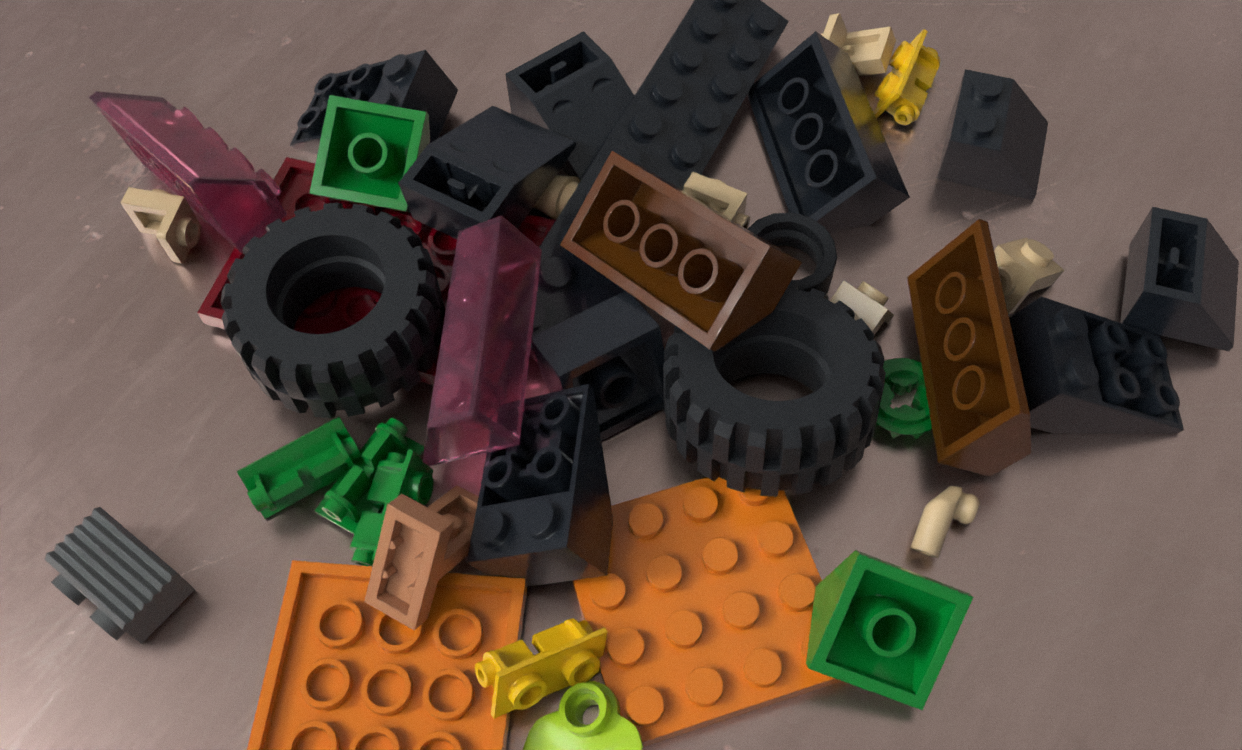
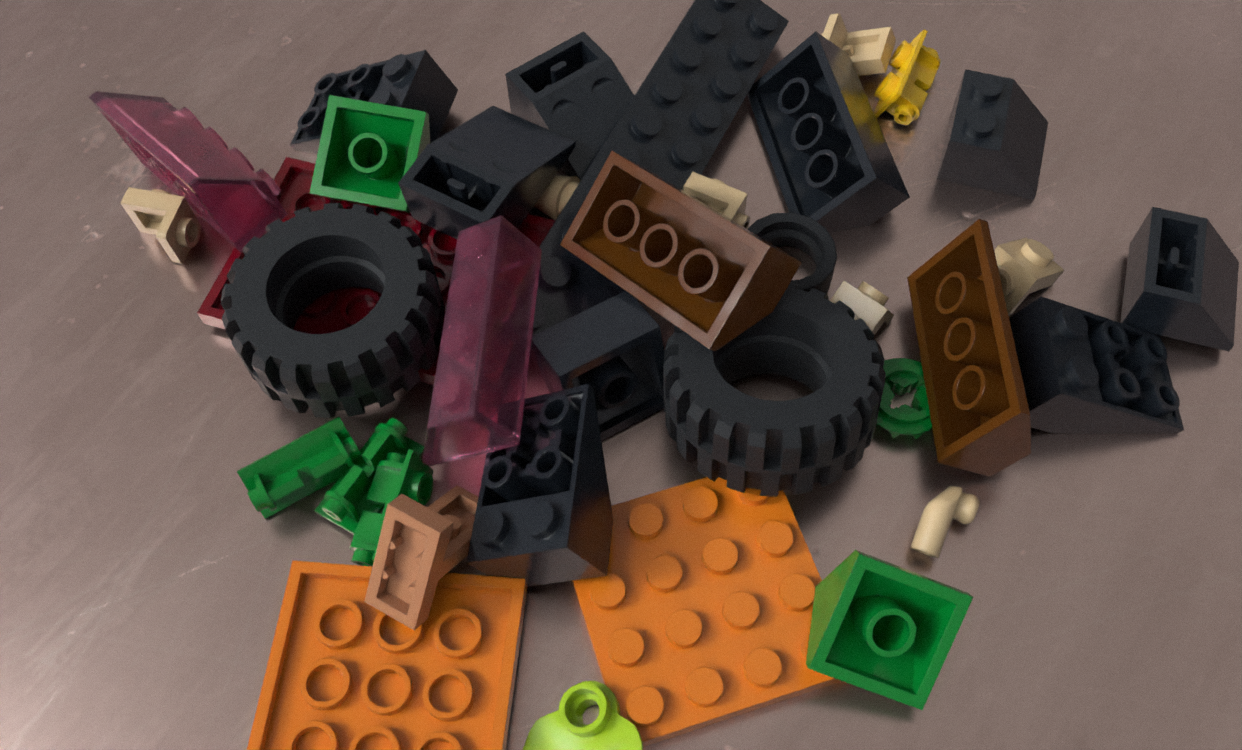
(118, 575): dark grey brick -> none
(565, 658): yellow hinge -> none

